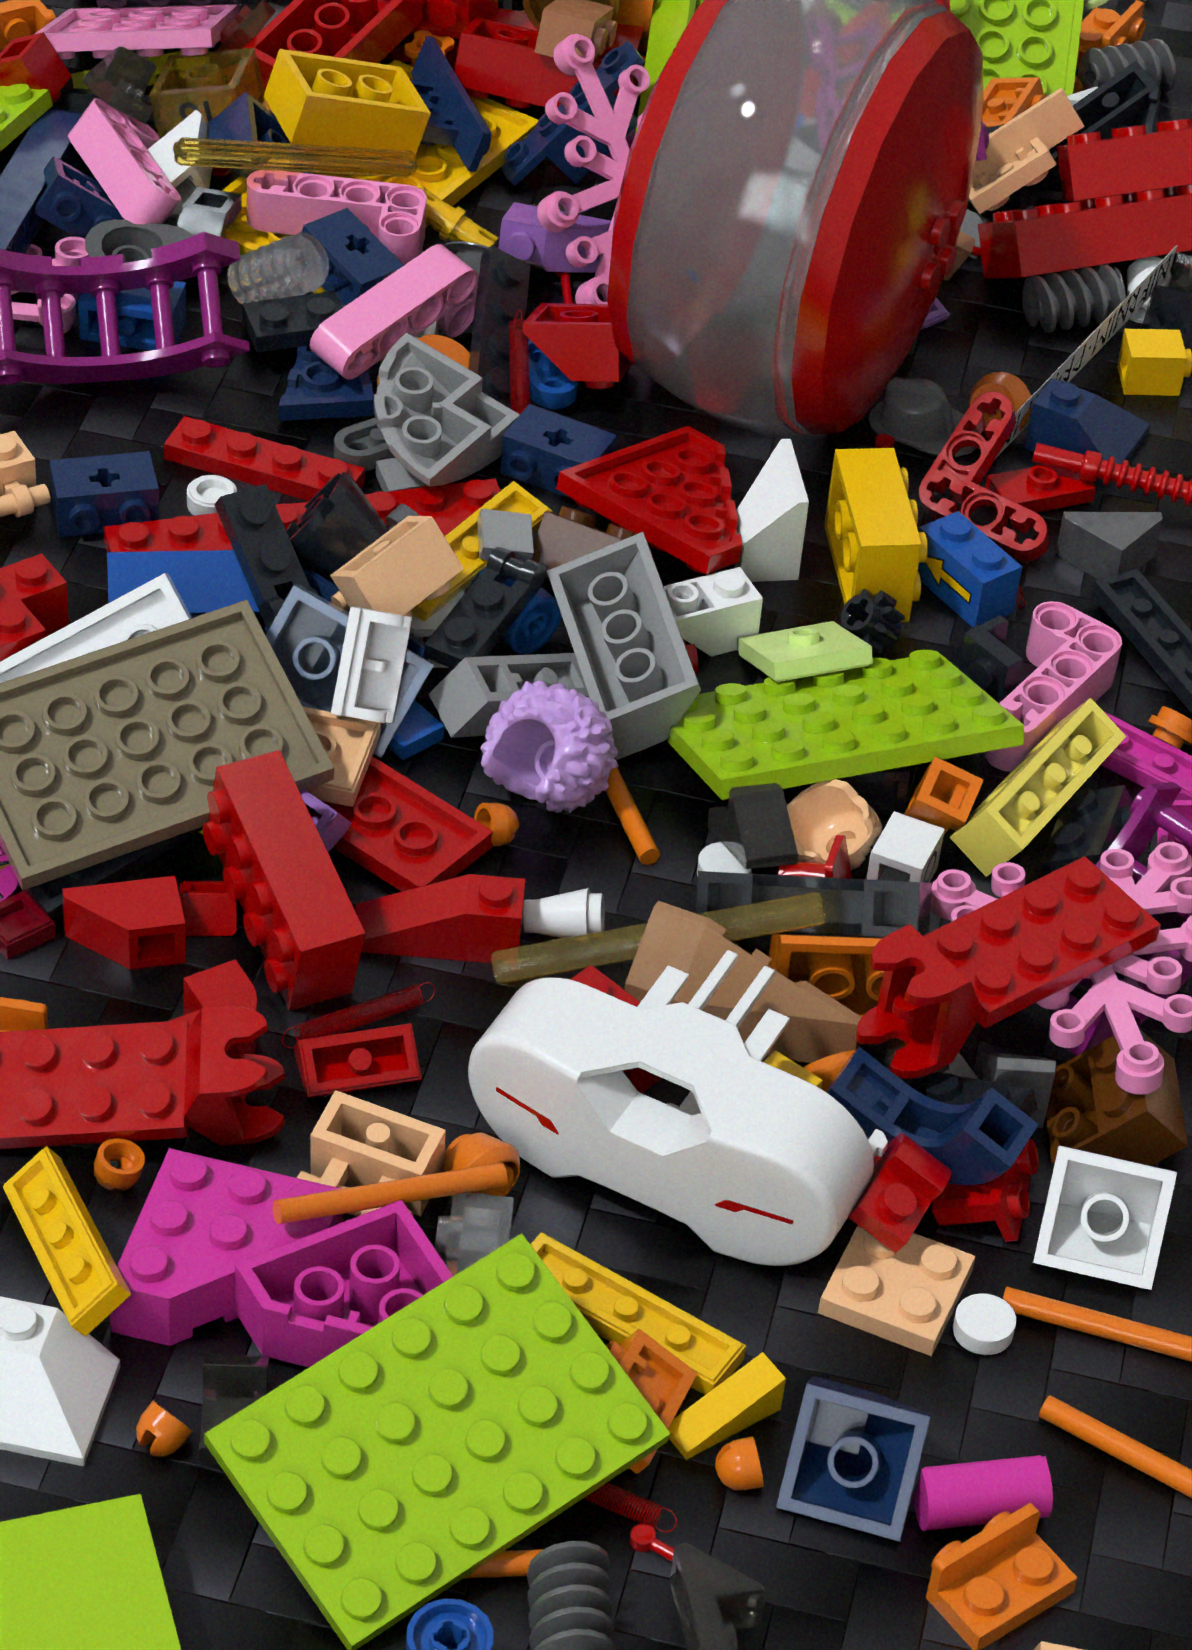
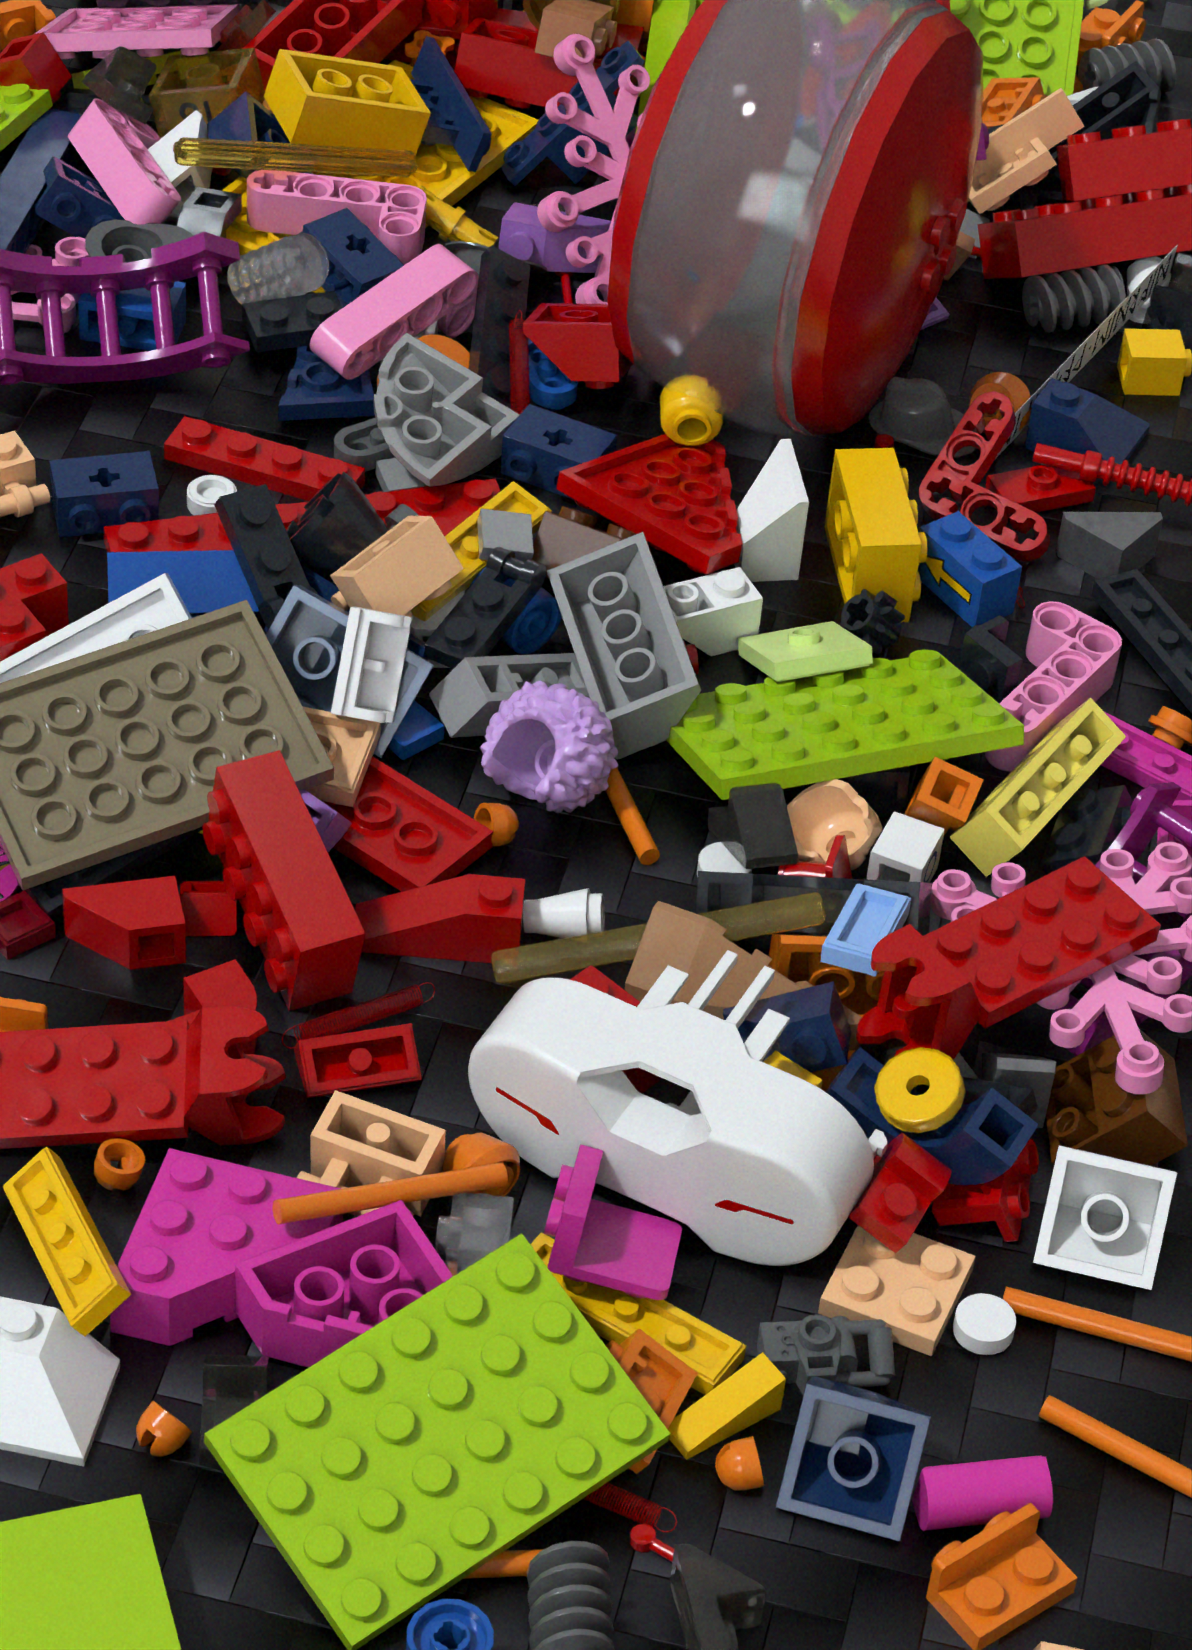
(607, 1241): none -> dark pink bracket
(687, 419): none -> yellow head
(817, 1026): none -> dark blue slope
(828, 1350): none -> dark grey piece
(861, 925): none -> light blue tile
(923, 1111): none -> yellow piece

